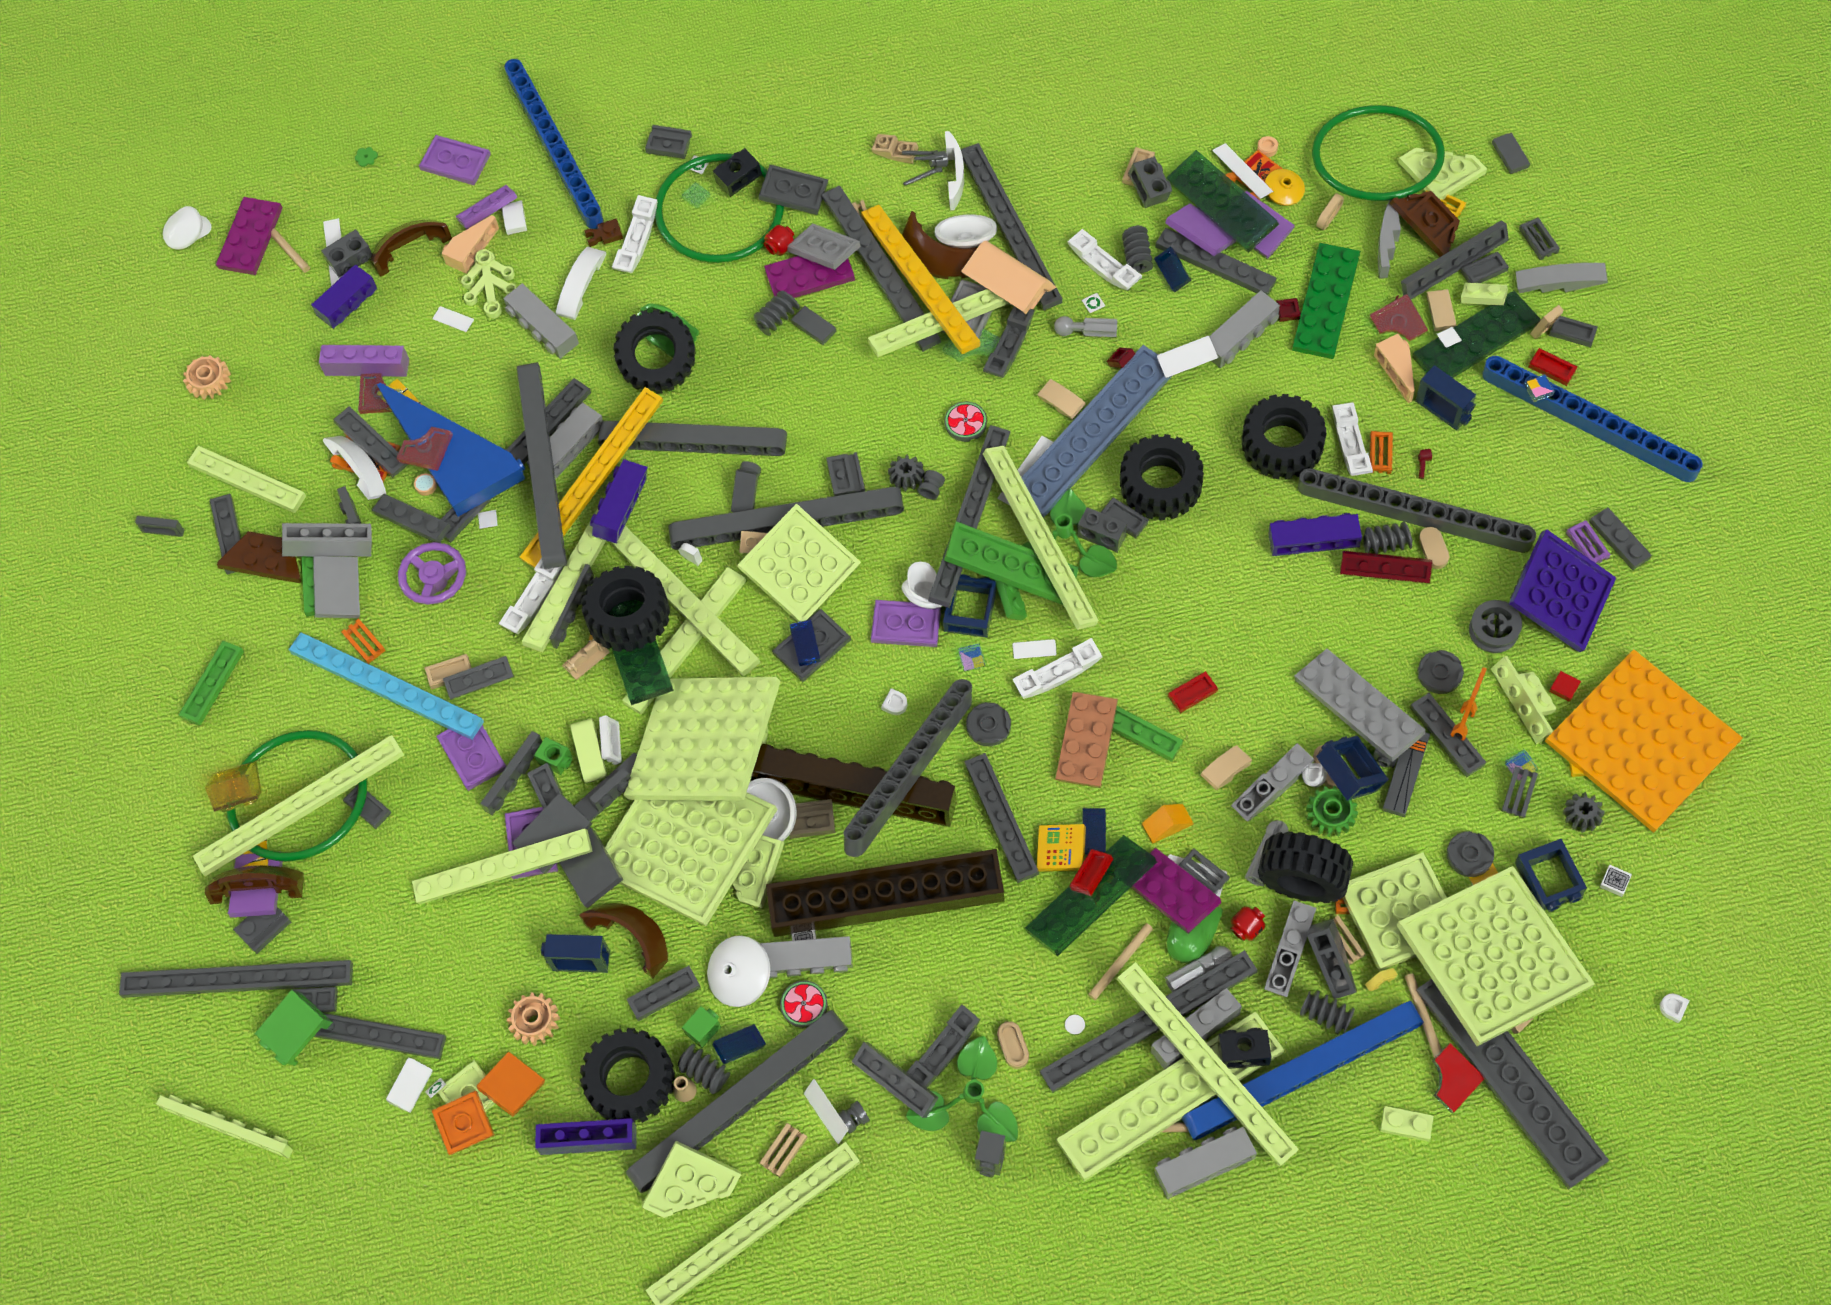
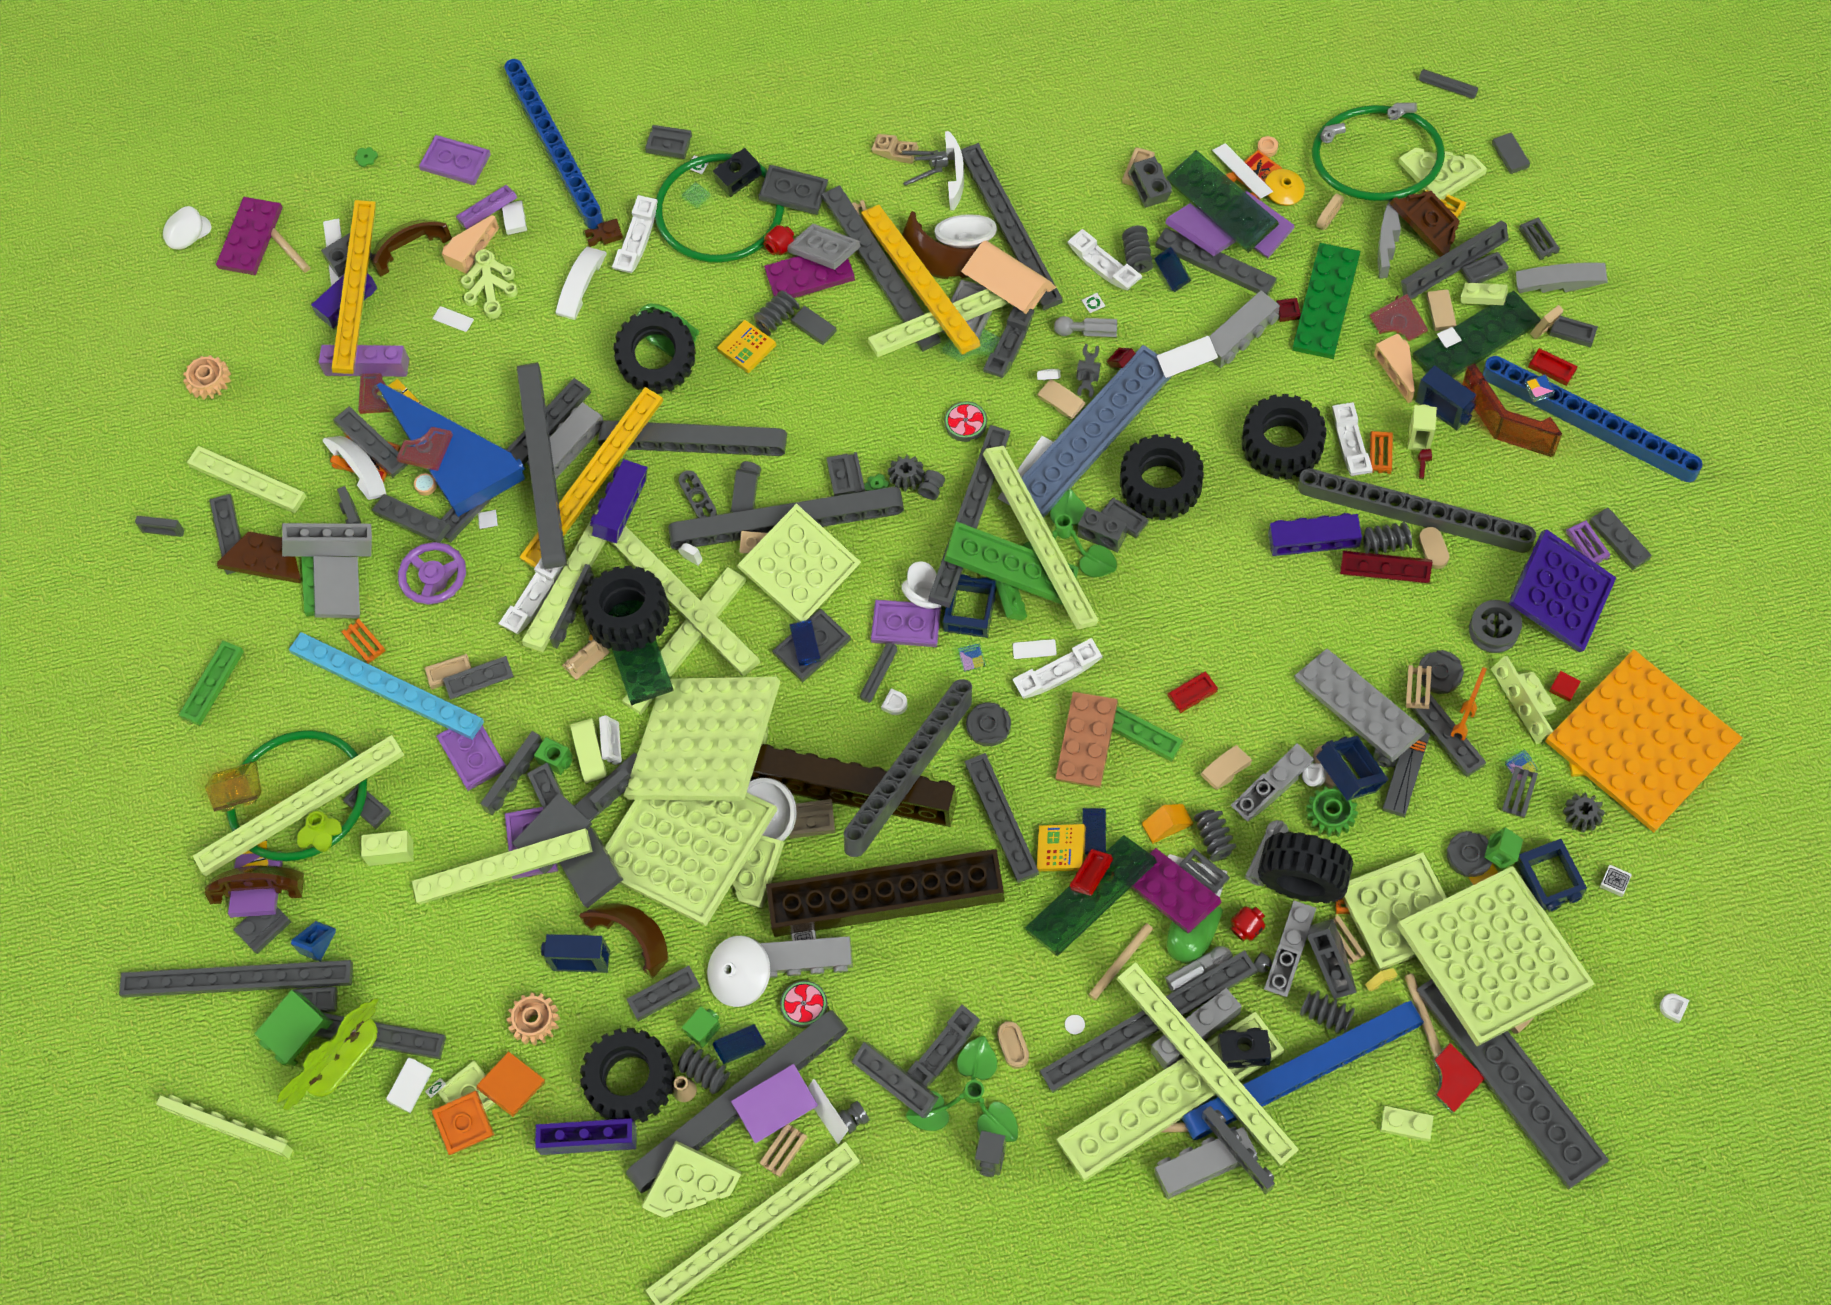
(314, 940): none -> blue slope
(320, 834): none -> lime plate
(335, 1058): none -> lime plant
(354, 287): none -> yellow plate
(387, 848): none -> yellowish green brick
(541, 321): light grey brick -> none
(698, 489): none -> dark grey beam
(746, 346): none -> yellow tile
(774, 1103): none -> medium lavender tile
(878, 479): none -> bright green plant
(878, 672): none -> dark grey axle
(1048, 374): none -> white tile
(1088, 370): none -> dark grey pin
(1214, 834): none -> dark grey piece
(1245, 1157): none -> dark grey plate
(1261, 961): none -> dark grey hinge
(1330, 131): none -> light grey arm
(1400, 109): none -> light grey arm
(1419, 671): none -> tan tile
(1422, 427): none -> yellowish green brick
(1448, 83): none -> dark grey axle
(1503, 848): none -> bright green brick
(1507, 426): none -> clear red windscreen

